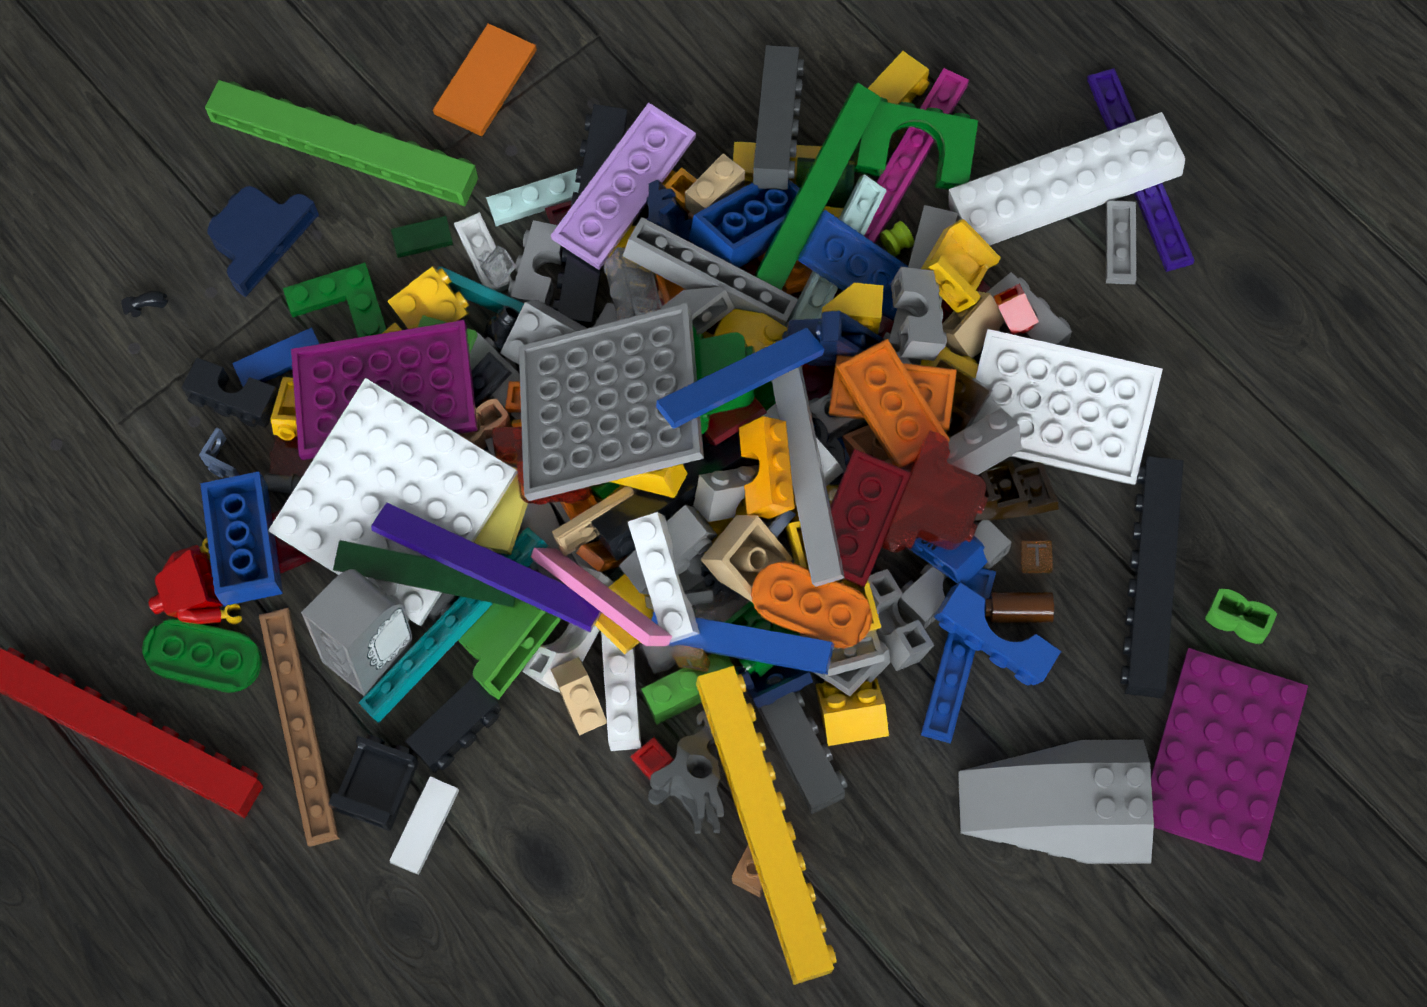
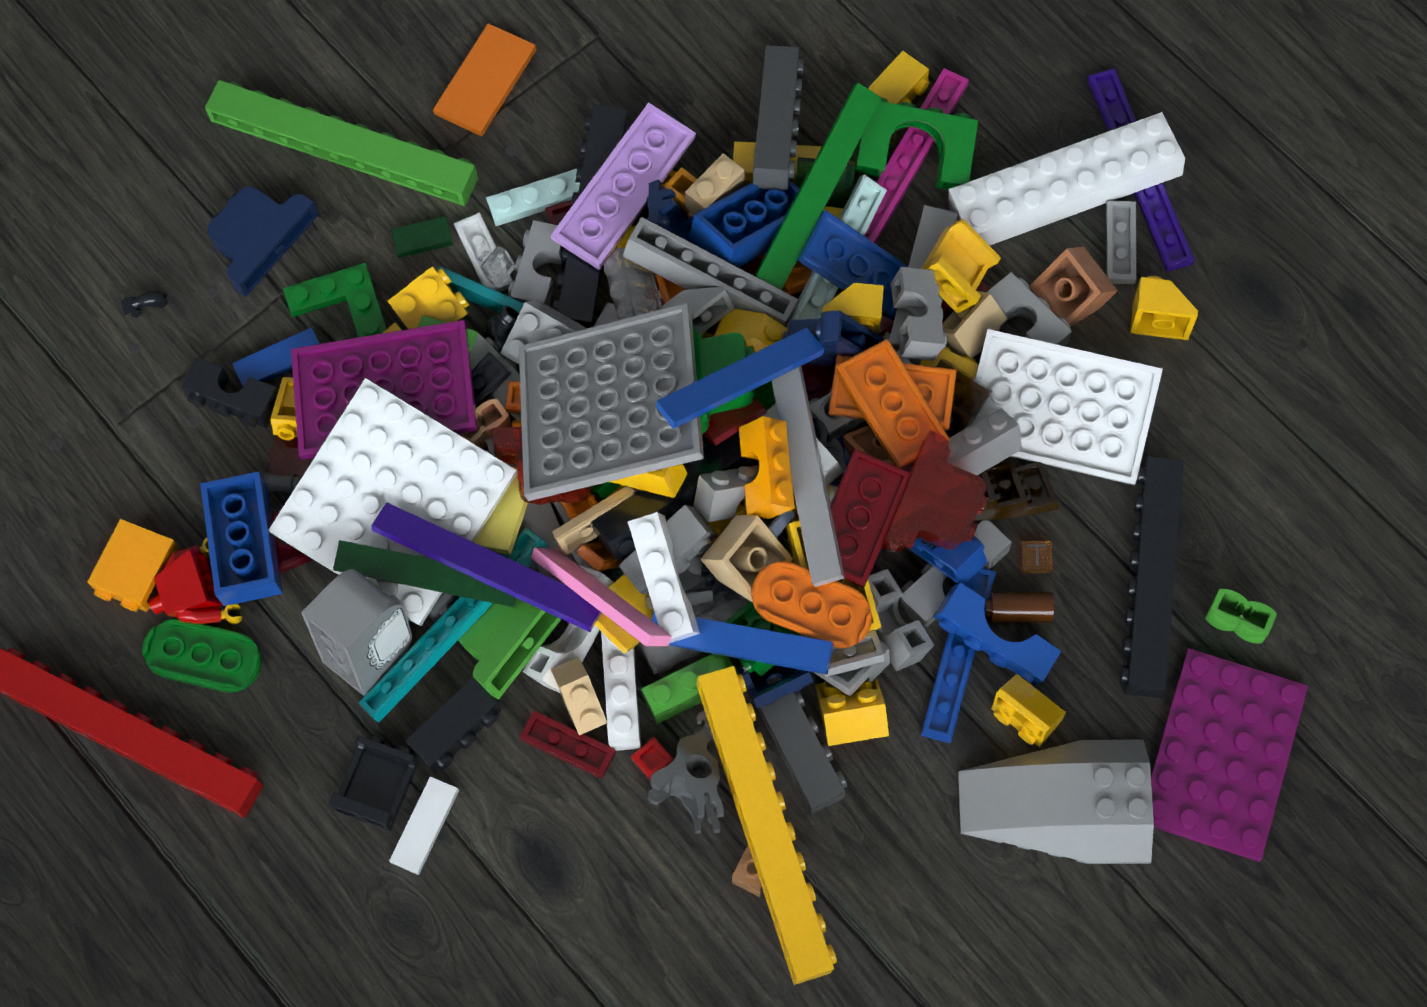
(130, 565): none -> light orange panel
(214, 465): sand blue bracket -> none
(298, 727): medium nougat tile -> none
(567, 744): none -> dark red plate
(691, 658): clear orange tile -> none
(897, 238): lime wheel -> none
(1016, 310): brick -> none
(1027, 710): none -> yellow slope
(1074, 285): none -> nougat slope
(1161, 310): none -> yellow slope

